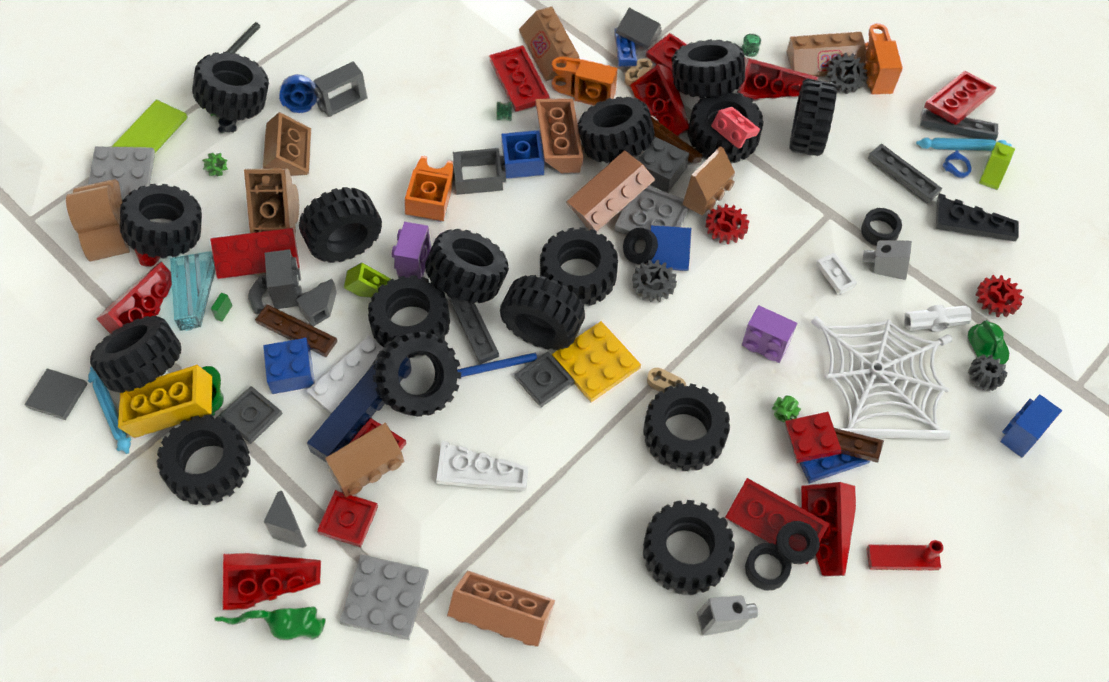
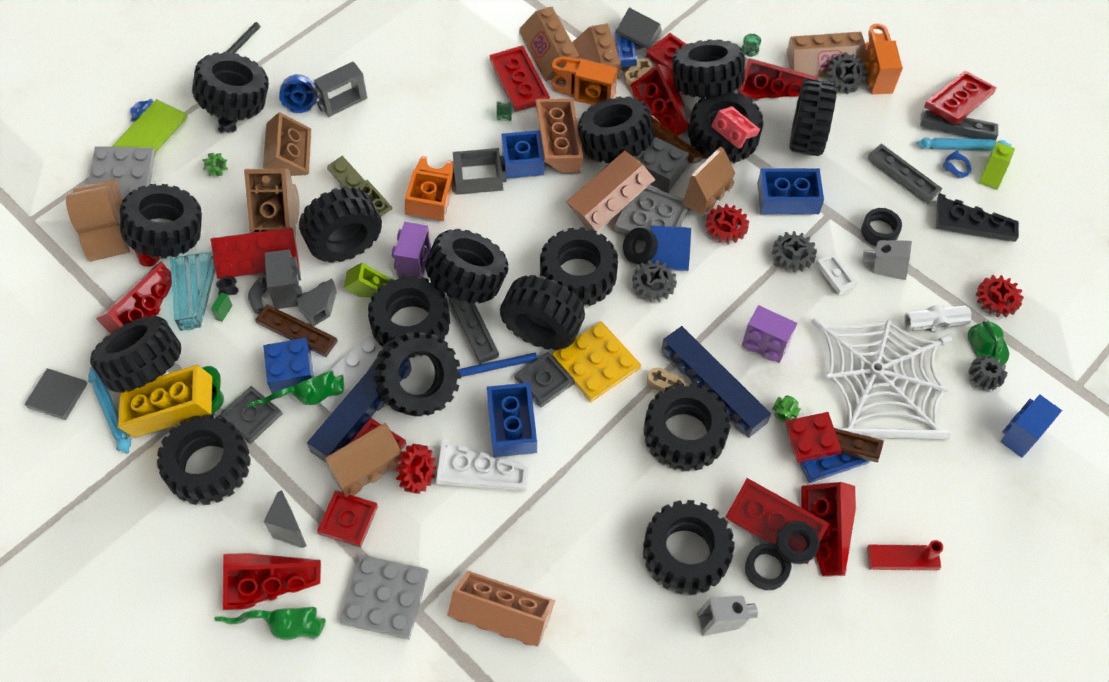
(142, 105): none -> blue piece
(227, 282): none -> black plate
(311, 390): none -> green animal
(349, 177): none -> olive slope
(415, 468): none -> red gear
(512, 419): none -> blue brick
(598, 46): none -> medium nougat slope
(706, 371): none -> dark blue brick
(790, 191): none -> blue brick
(794, 251): none -> dark grey gear

